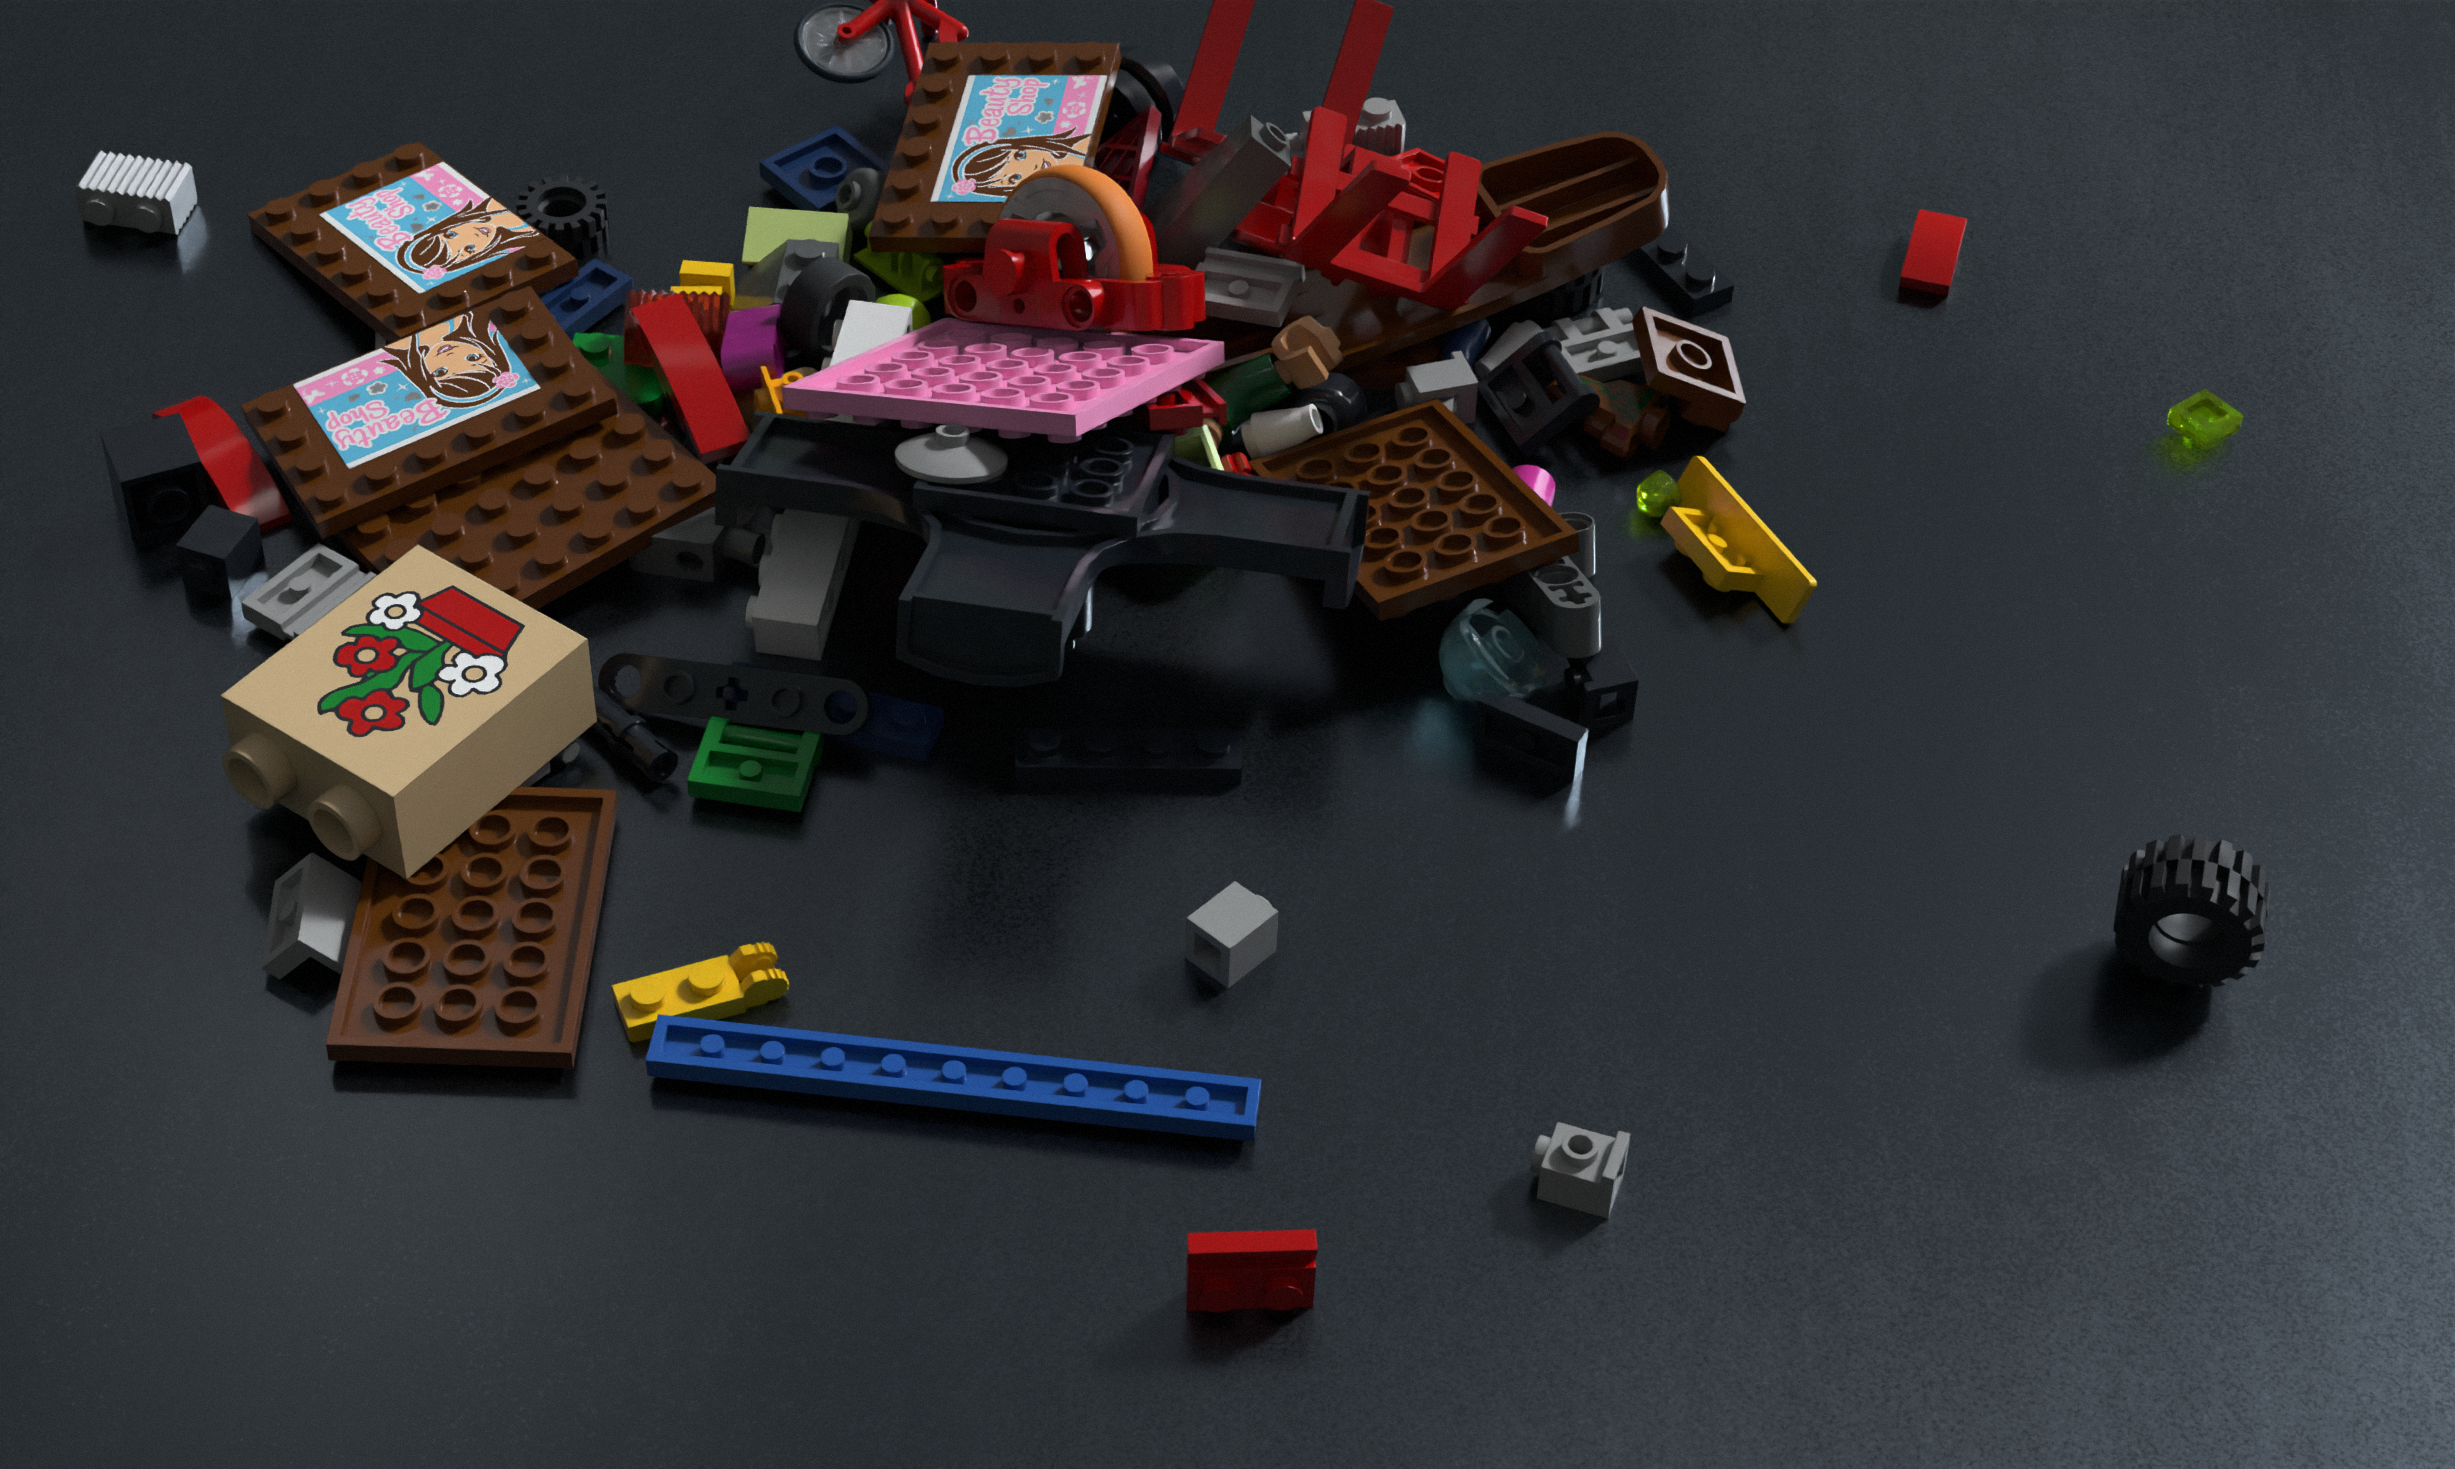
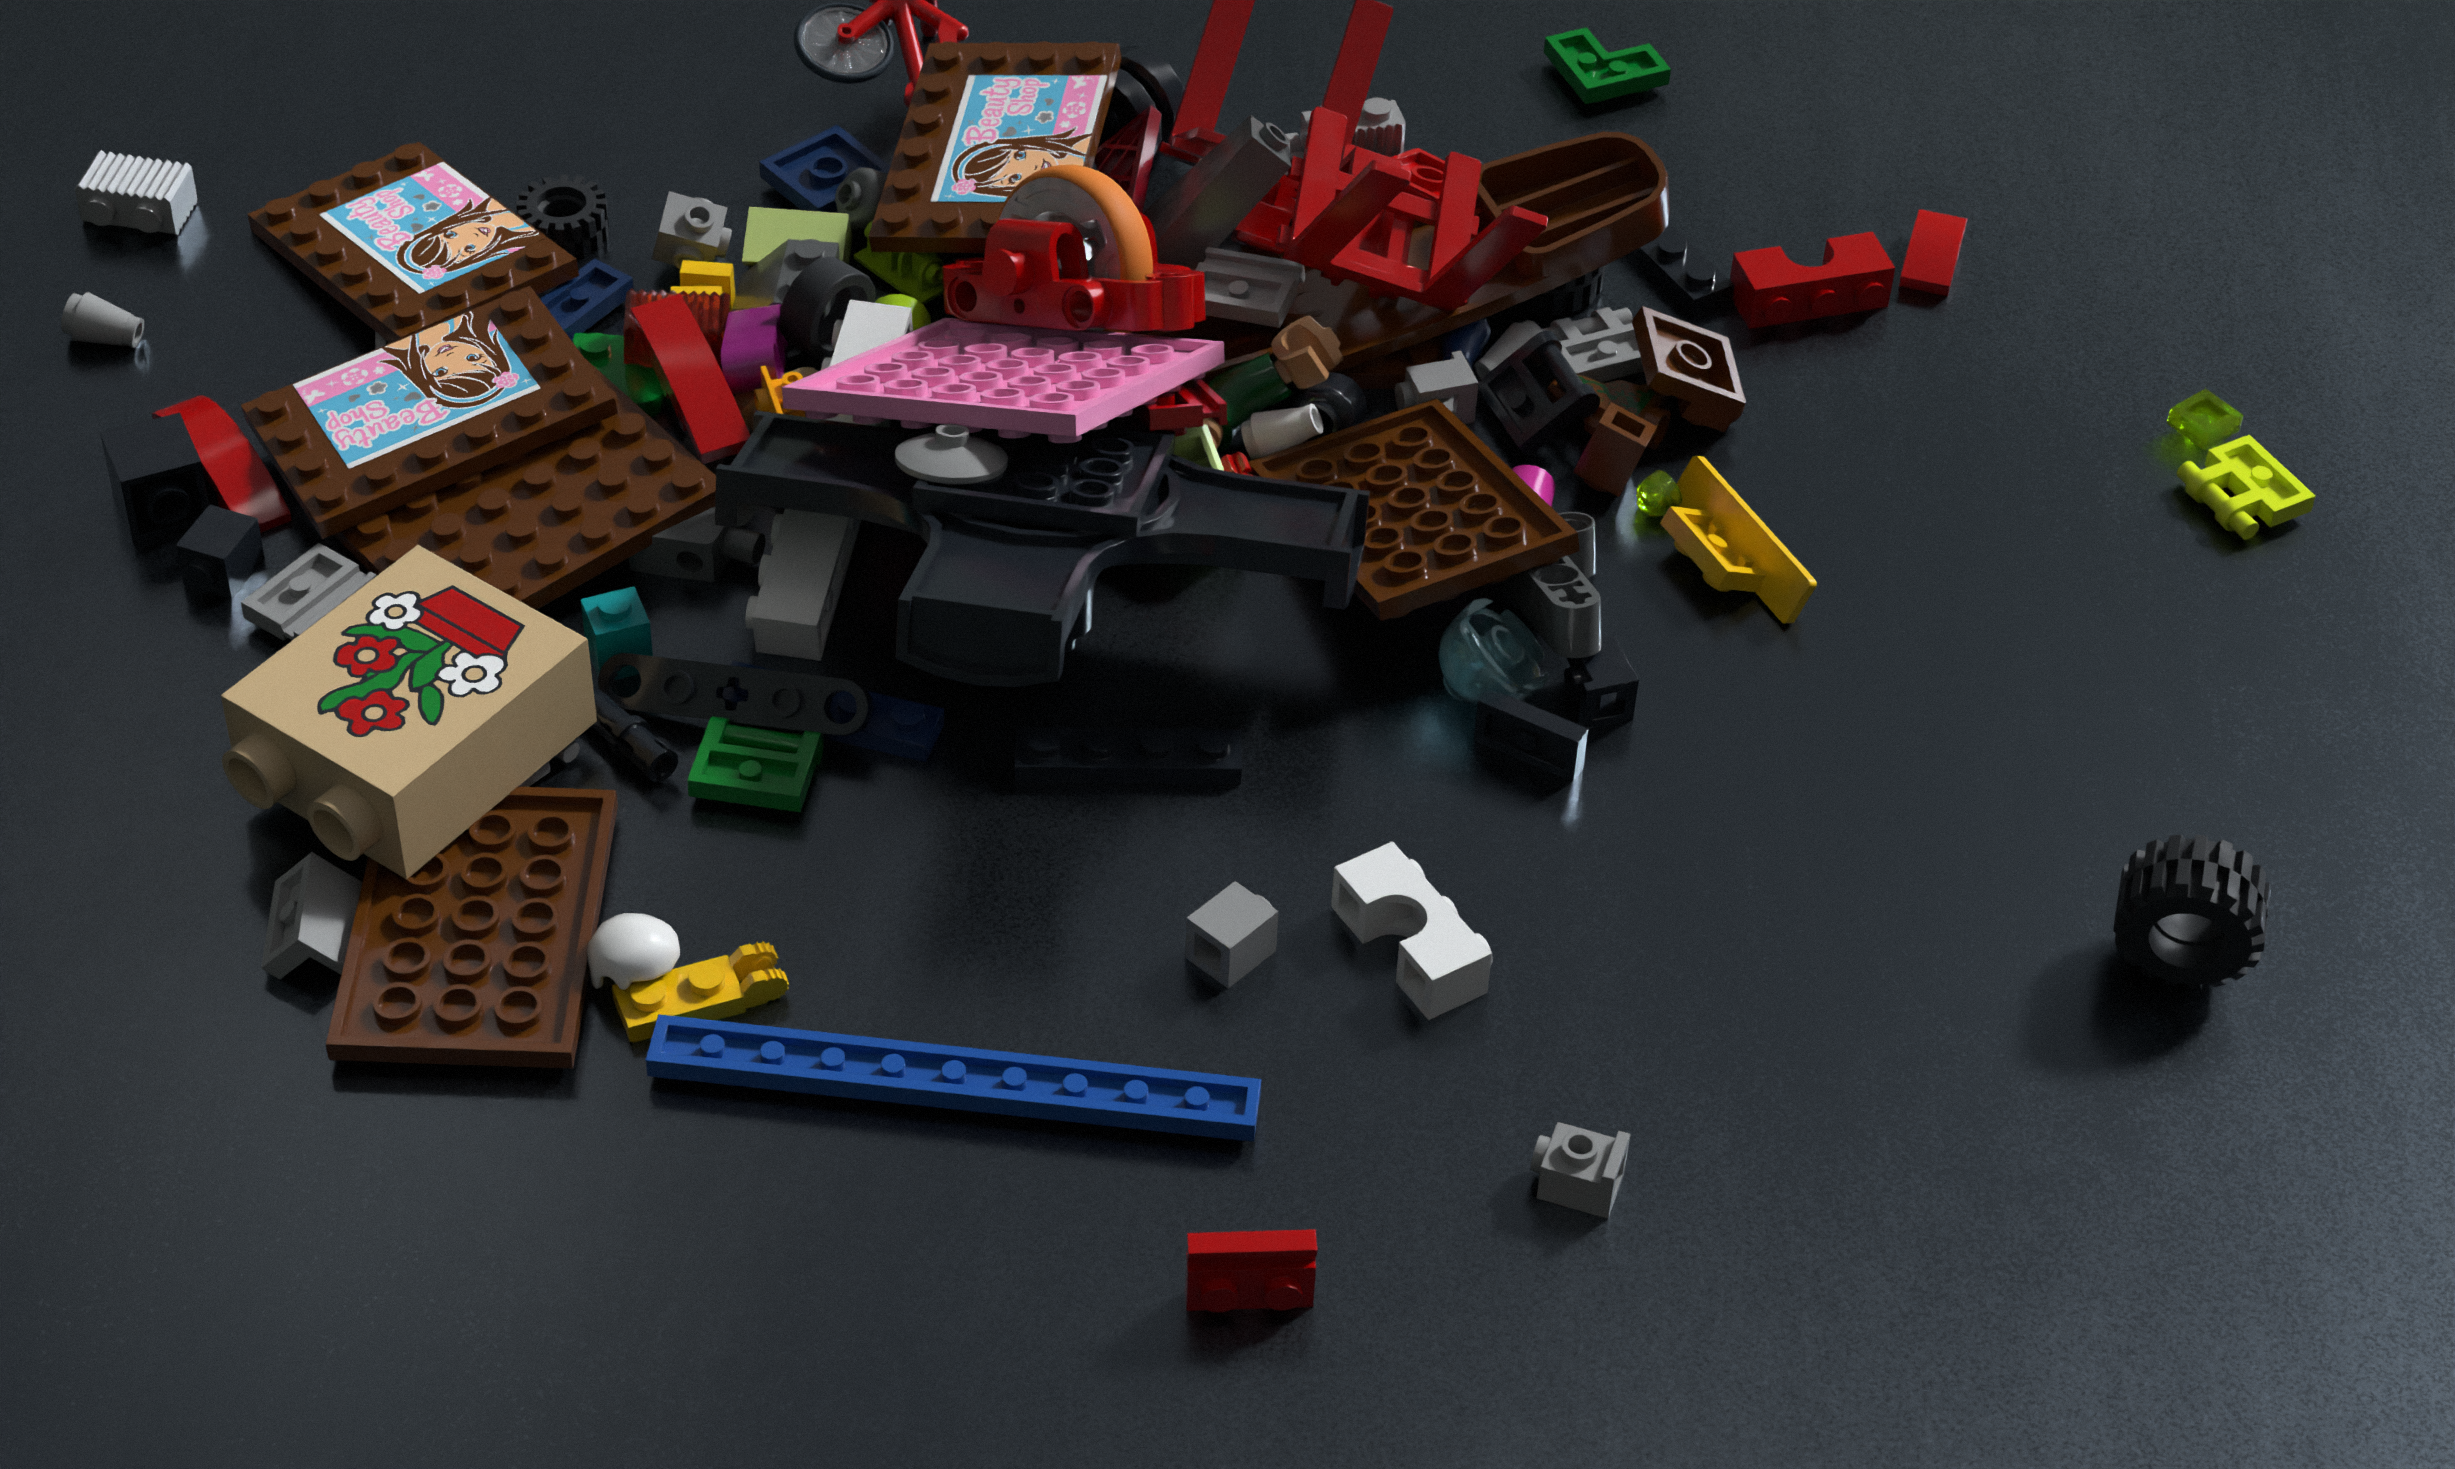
(100, 322): none -> light grey cone
(616, 625): none -> teal brick
(632, 950): none -> white hair
(691, 231): none -> light grey brick
(1442, 957): none -> white arch
(1601, 74): none -> green plate
(1614, 450): none -> reddish brown brick
(1777, 291): none -> red arch
(2256, 479): none -> neon yellow plate

